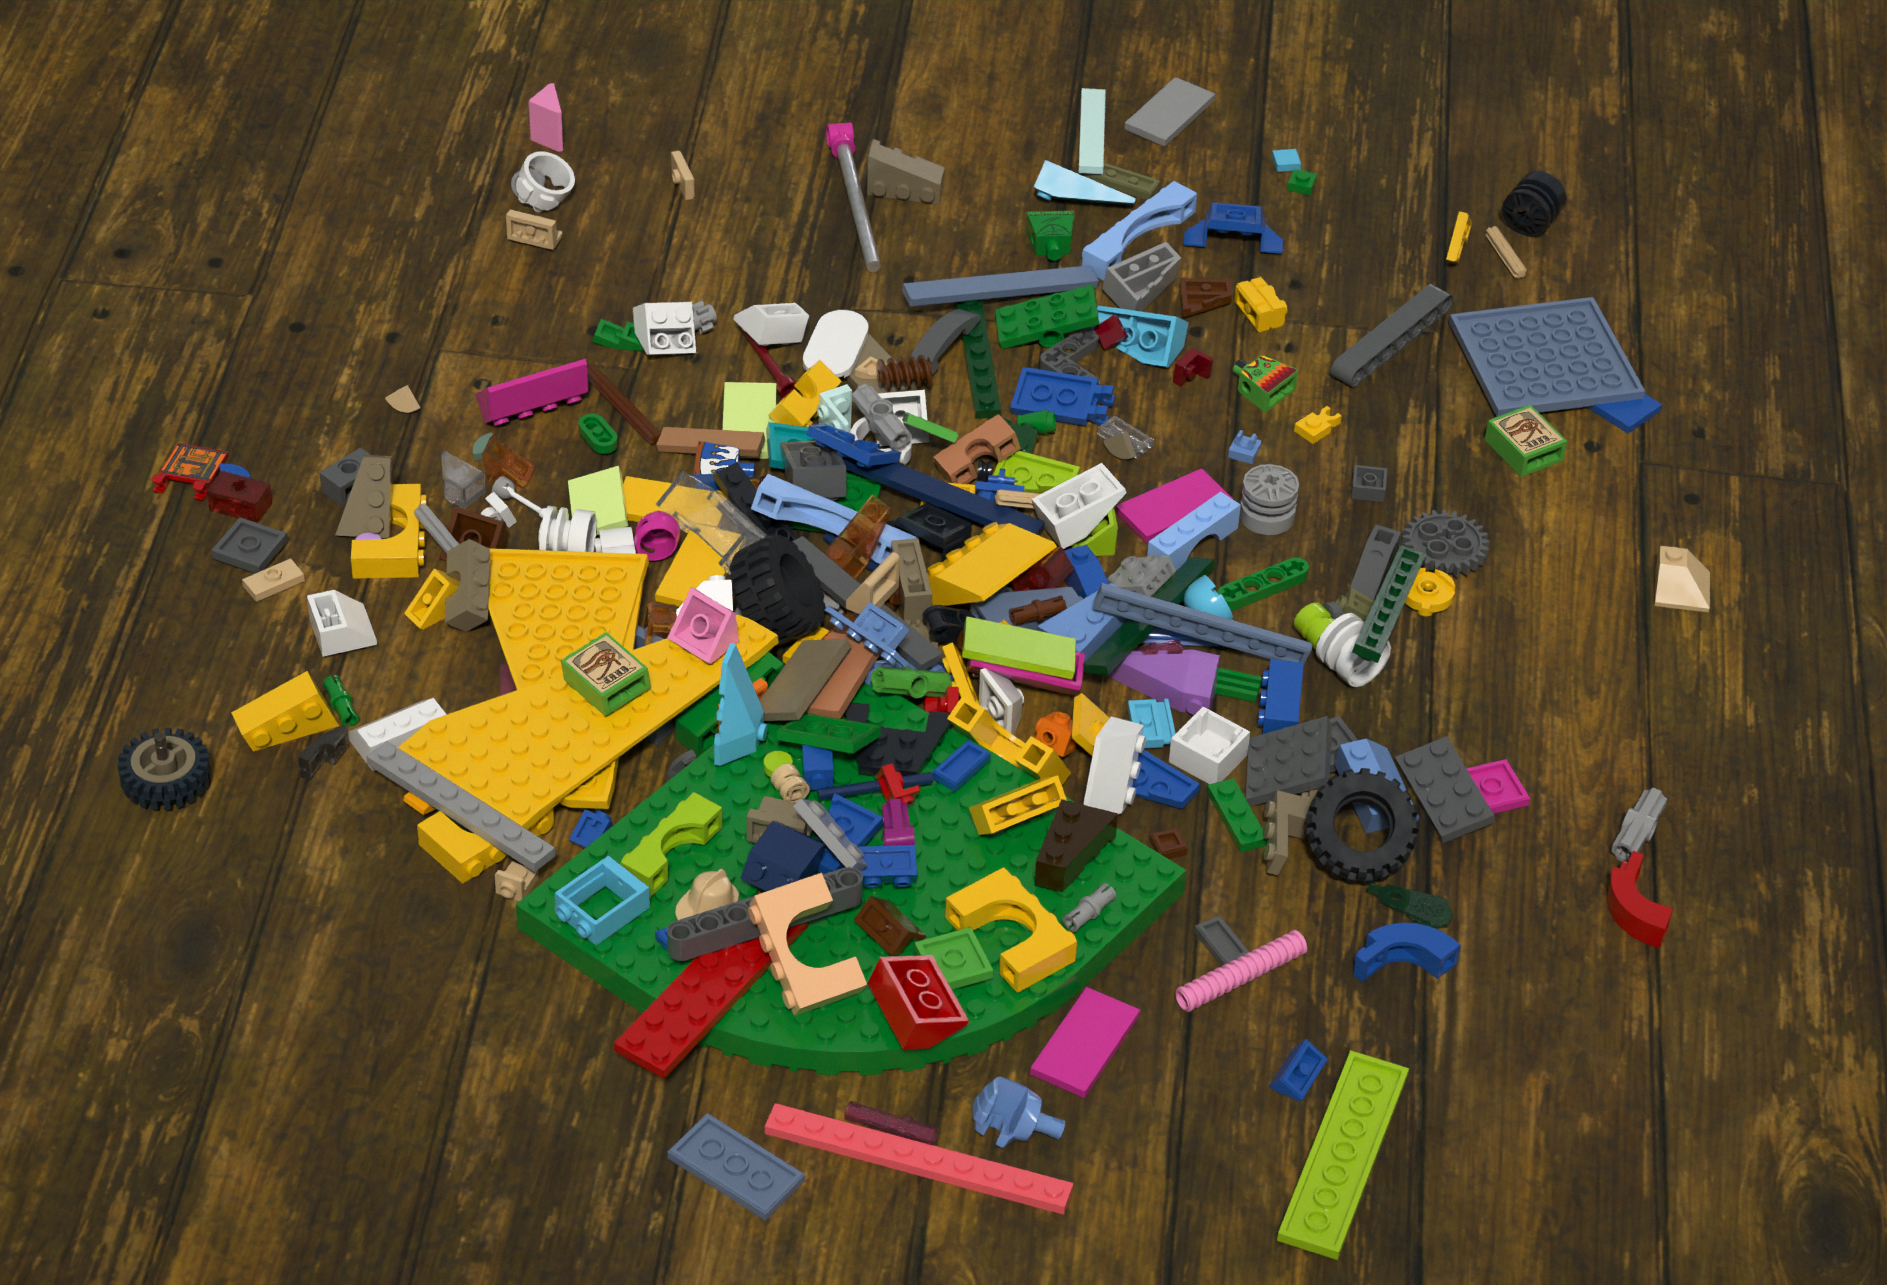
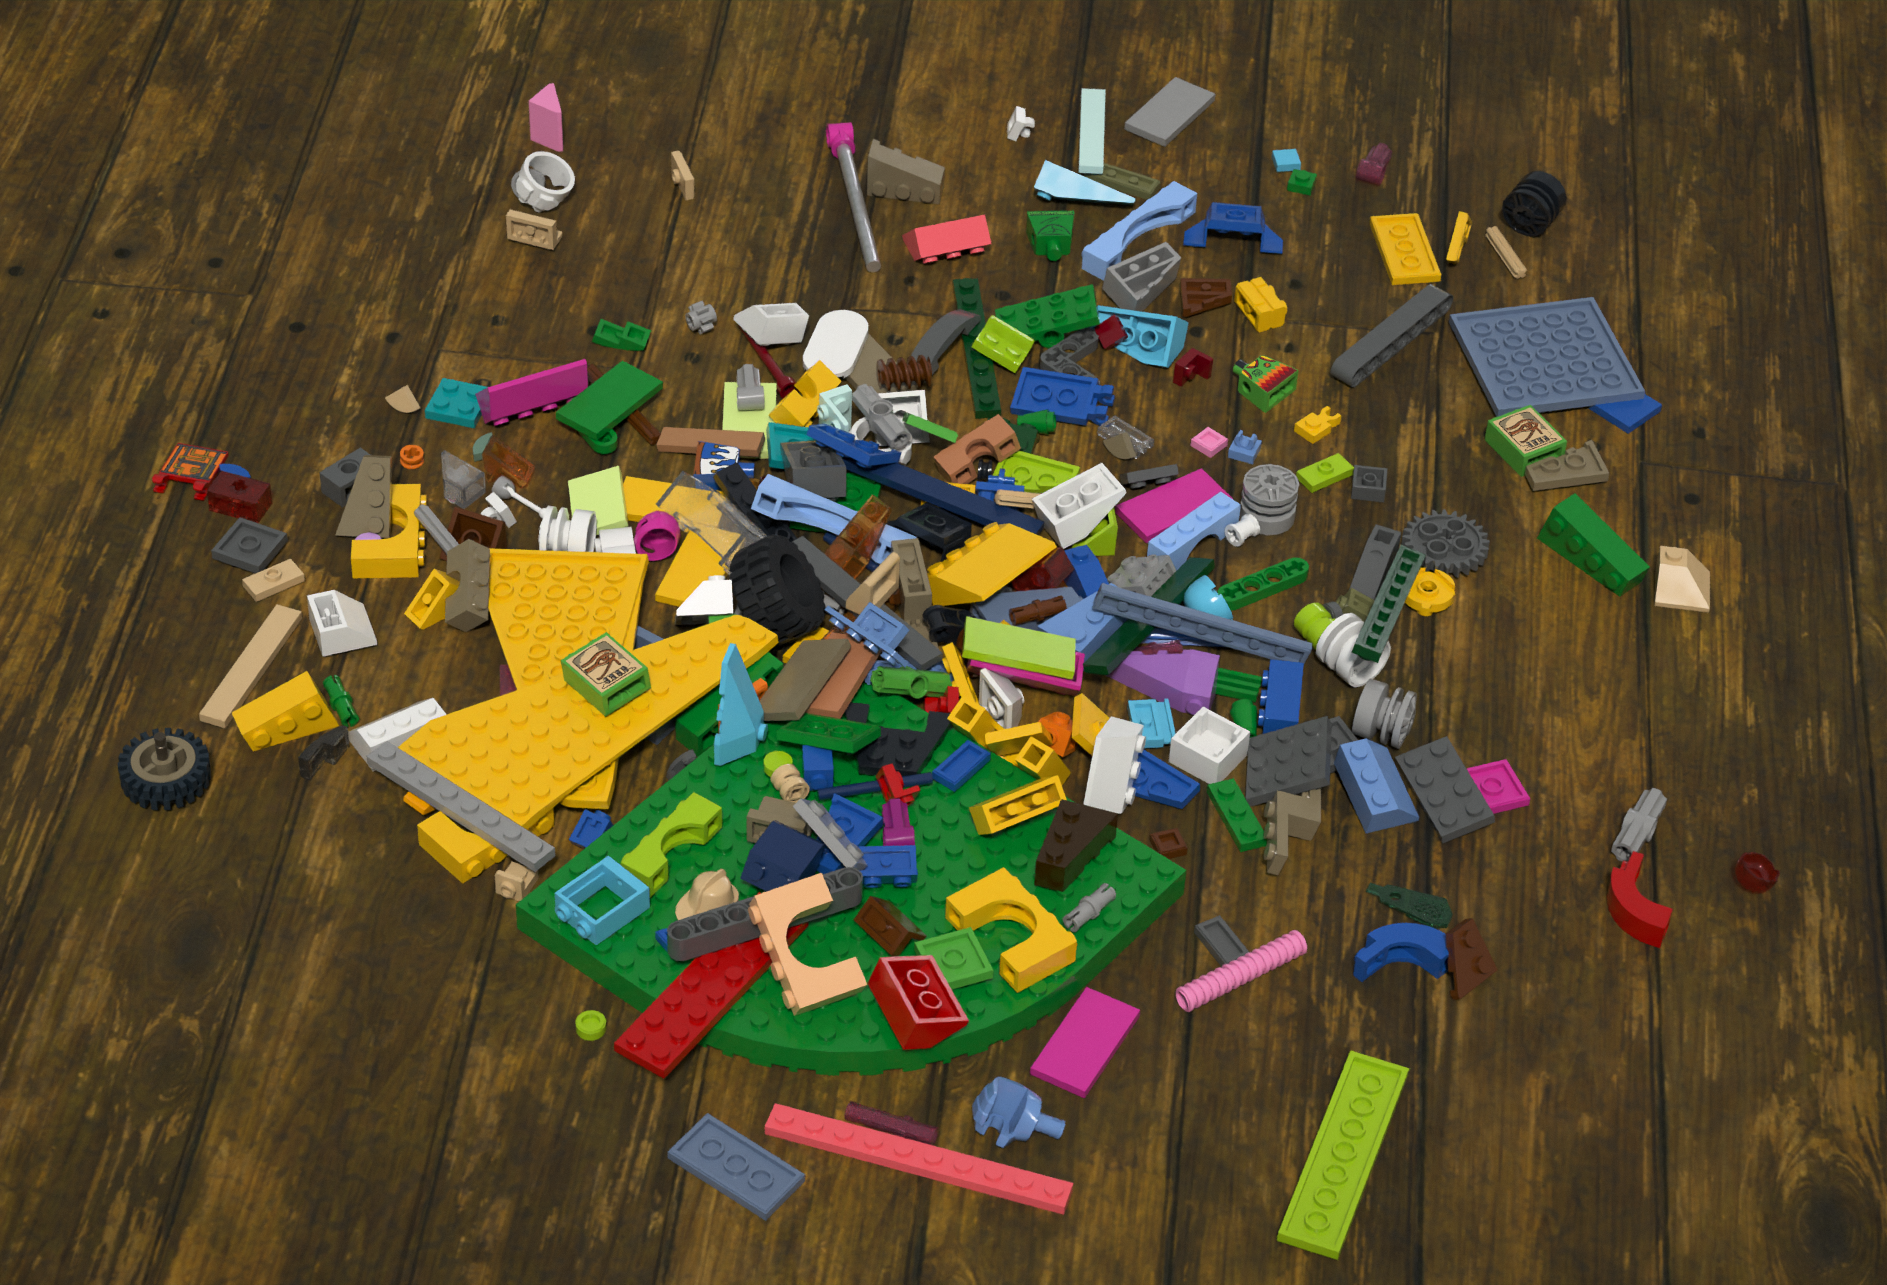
(250, 666): none -> tan tile
(406, 453): none -> orange bush
(455, 403): none -> teal plate
(590, 1025): none -> lime tile
(609, 400): none -> green tile
(658, 619): clear orange panel -> none
(665, 328): white slope -> none
(704, 627): bright pink slope -> none
(749, 390): none -> light grey piece
(867, 369): tan tile -> none
(948, 239): none -> coral slope
(998, 285): sand blue tile -> none
(1003, 344): none -> lime bracket
(1014, 739): none -> yellow tile
(1017, 123): none -> white tile
(1139, 478): none -> dark grey plate
(1209, 442): none -> bright pink tile
(1242, 530): none -> white bush
(1245, 715): none -> green cone
(1299, 1071): blue slope -> none
(1325, 472): none -> lime plate
(1374, 166): none -> clear pink piece
(1381, 794): black tyre -> none
(1387, 714): none -> light grey wheel
(1405, 249): none -> yellow tile
(1467, 958): none -> reddish brown wing
(1570, 469): none -> dark tan wing
(1592, 546): none -> green wedge
(1756, 872): none -> clear red hair

